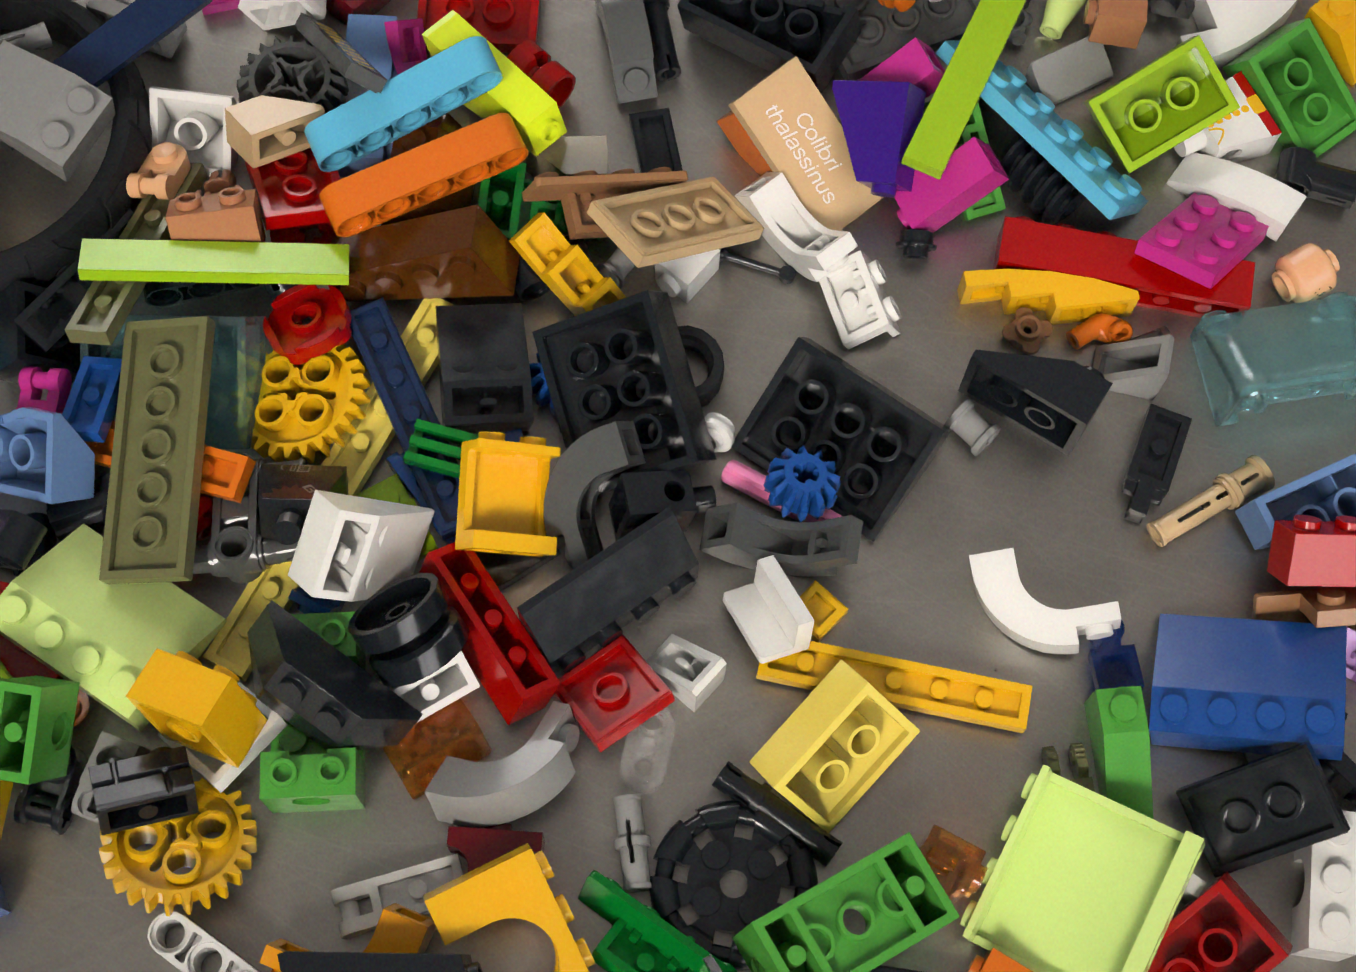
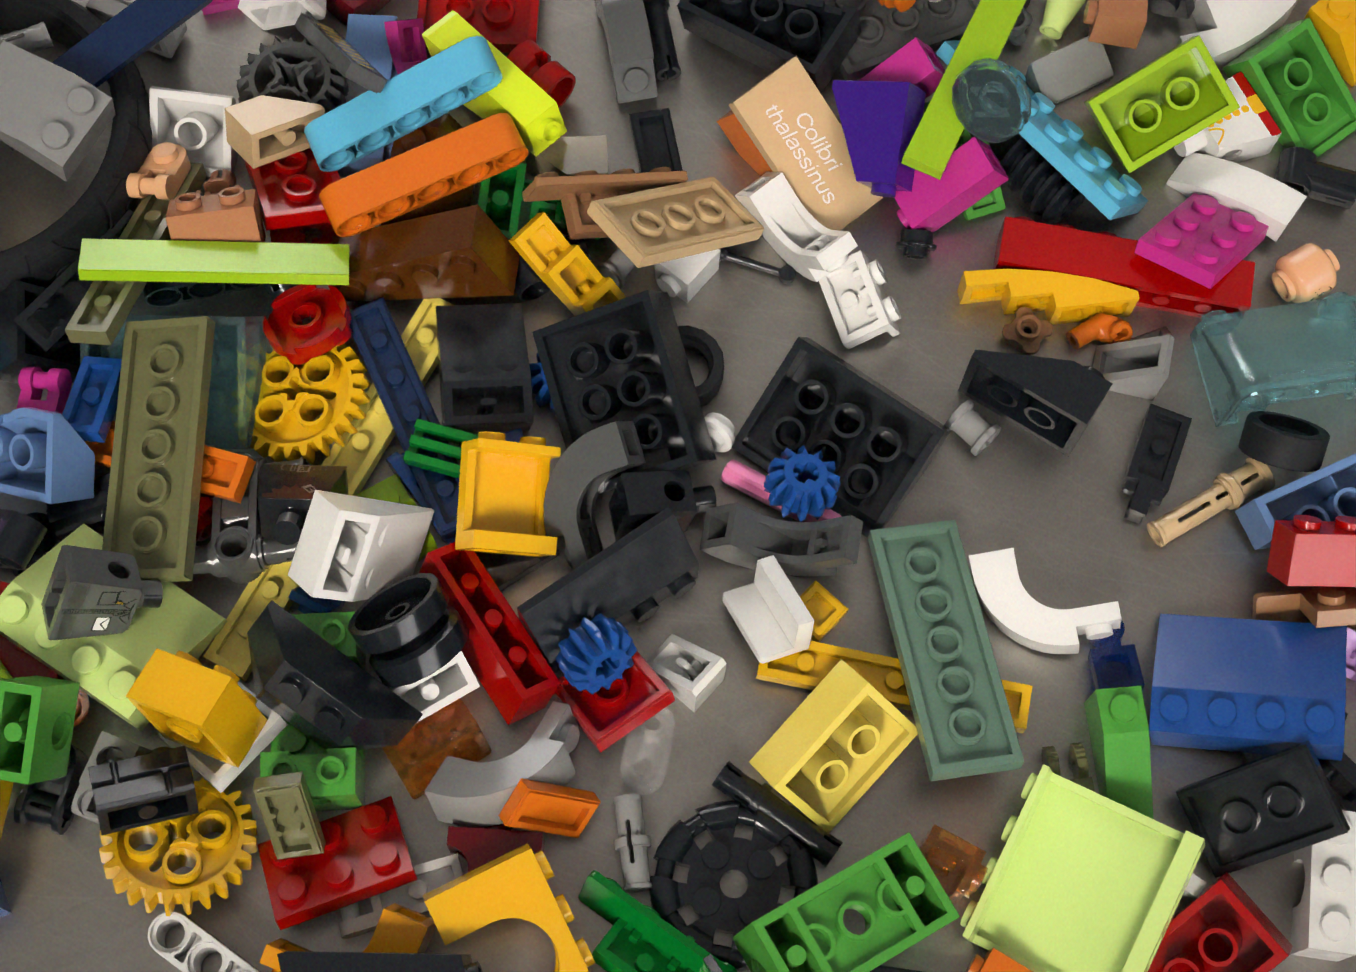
(95, 593): none -> dark grey torso
(289, 815): none -> olive plate
(360, 860): none -> red plate
(549, 808): none -> orange tile
(596, 653): none -> blue gear
(944, 651): none -> sand green plate
(991, 100): none -> clear light blue tile
(1284, 441): none -> black tyre

